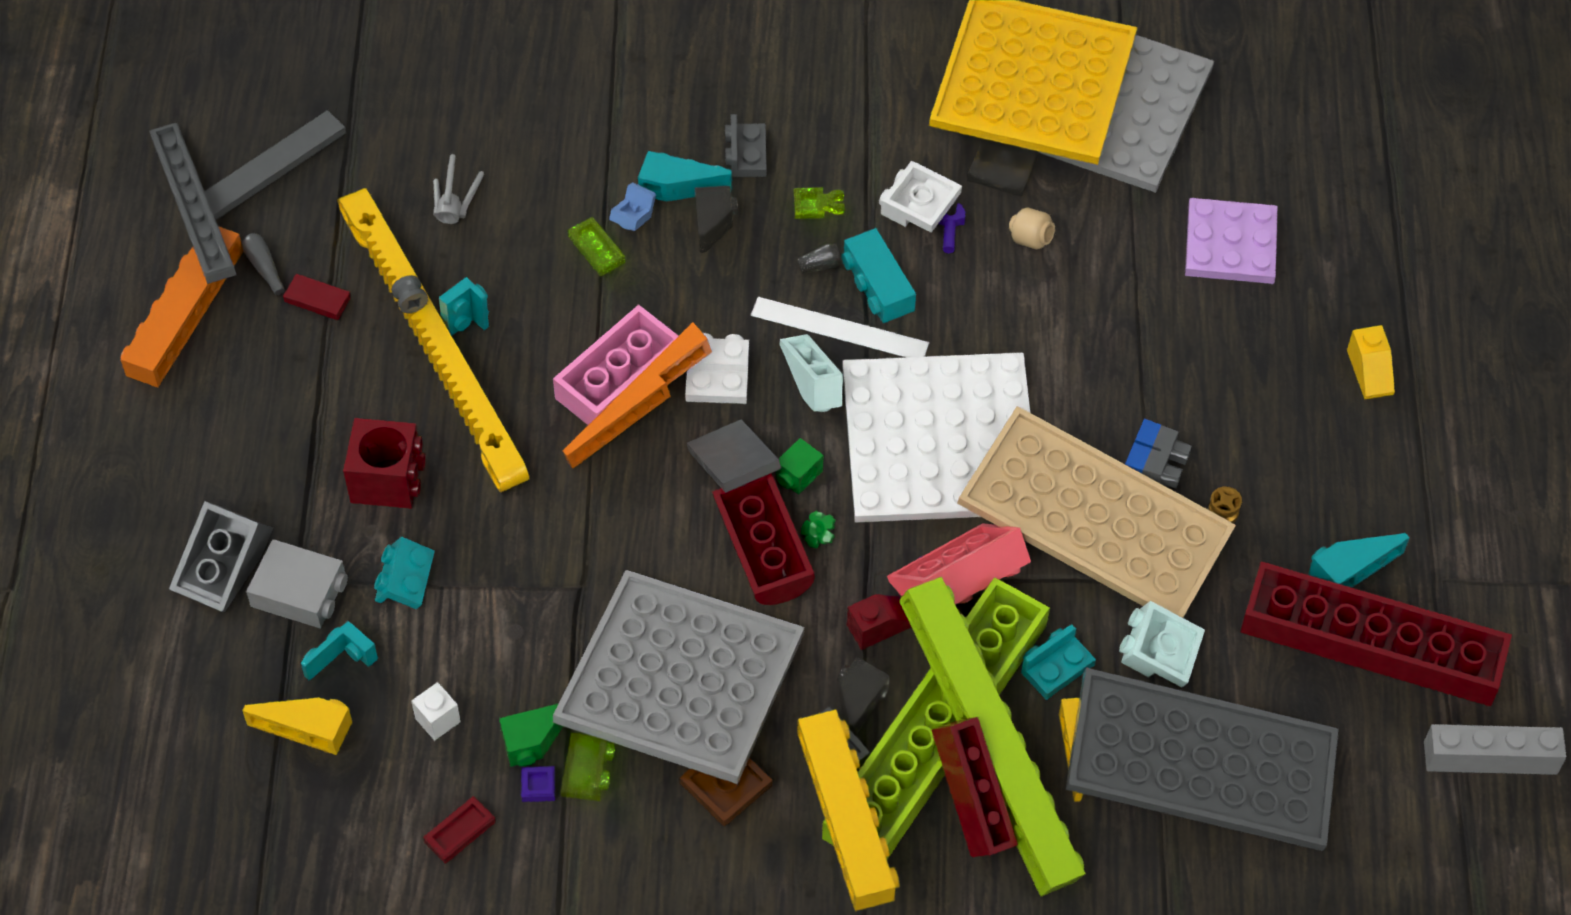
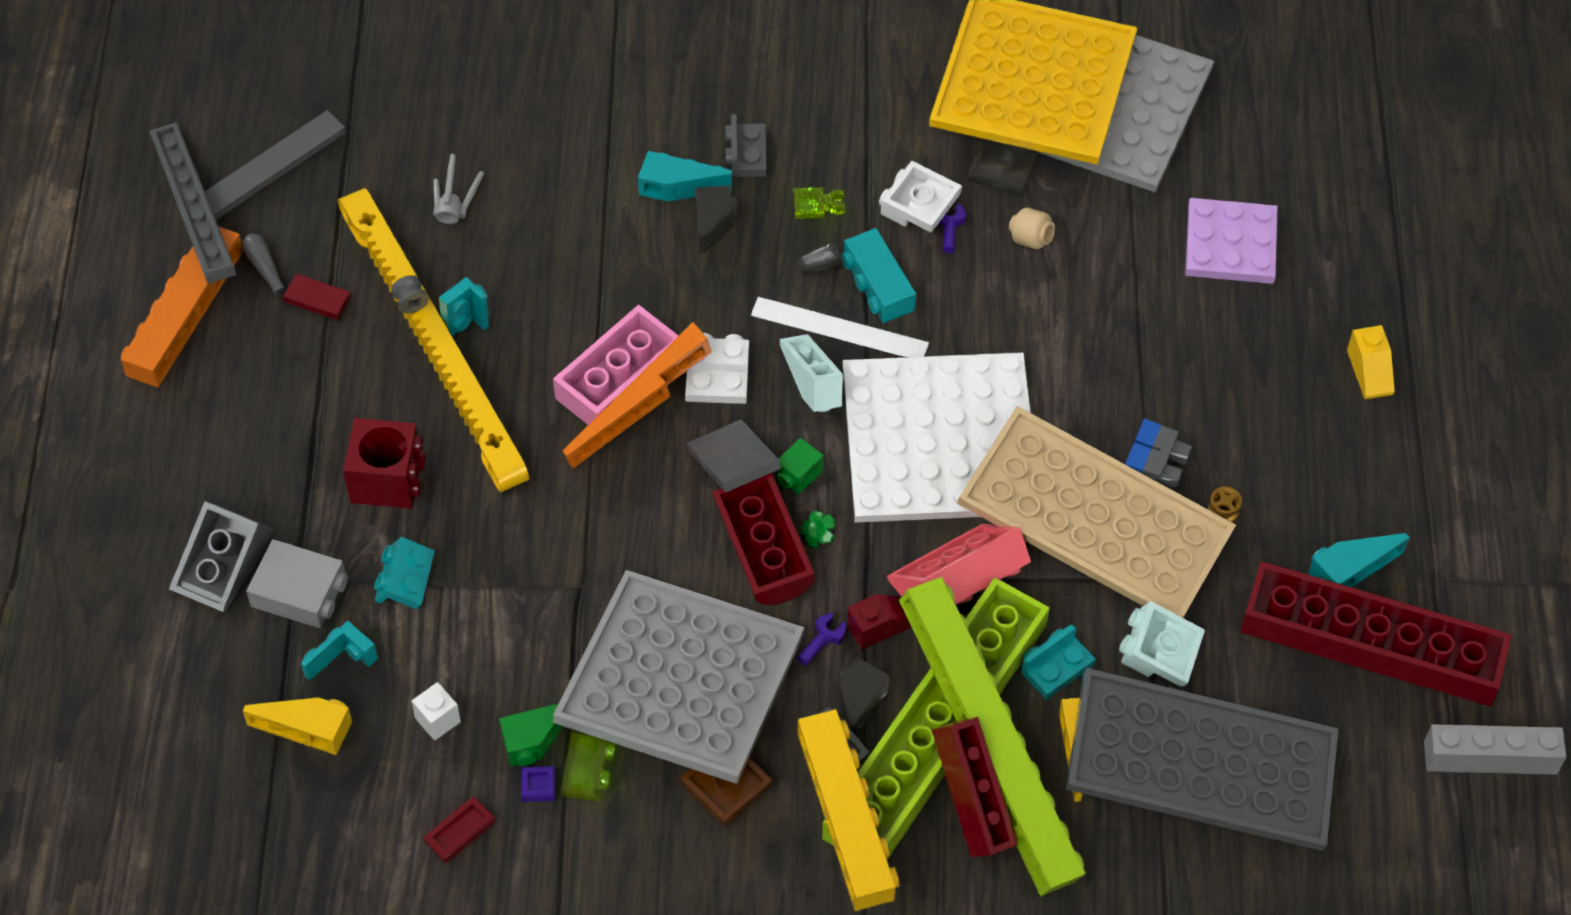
(596, 246): clear neon green plate -> none
(635, 207): medium blue bracket -> none
(824, 636): none -> dark purple bar

